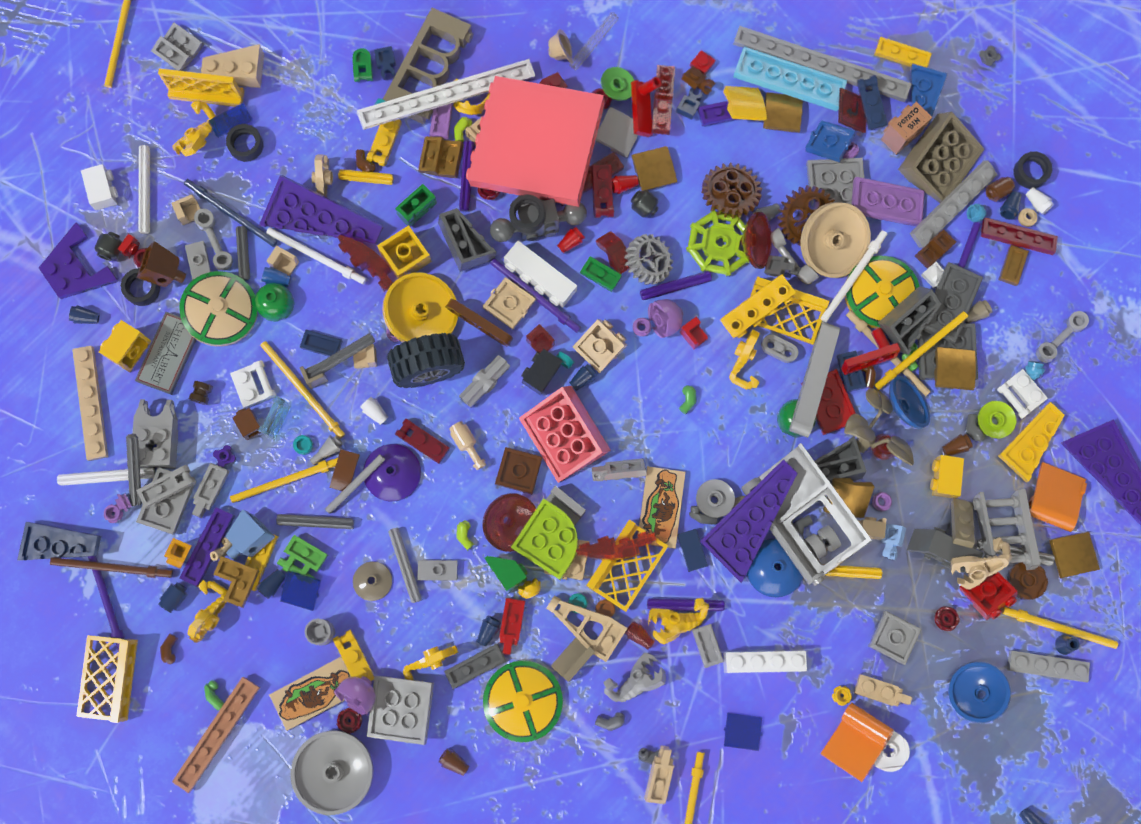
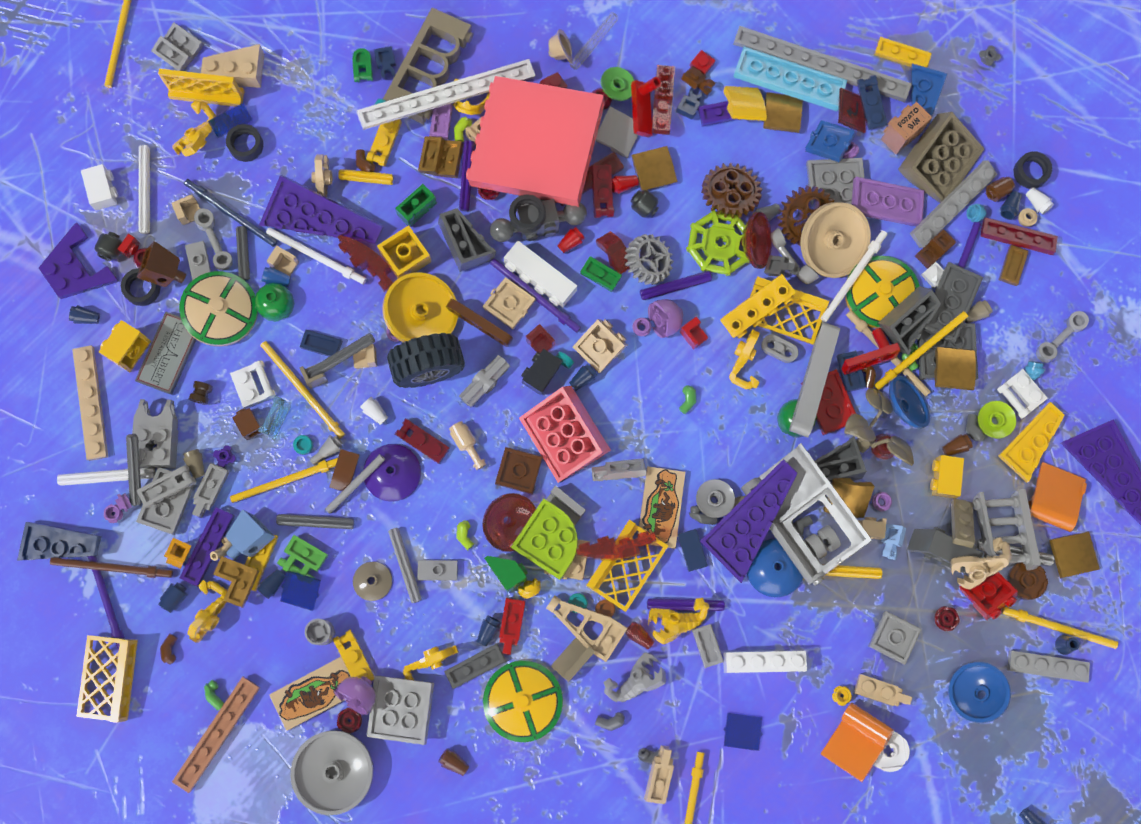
(195, 463): none -> dark tan cone

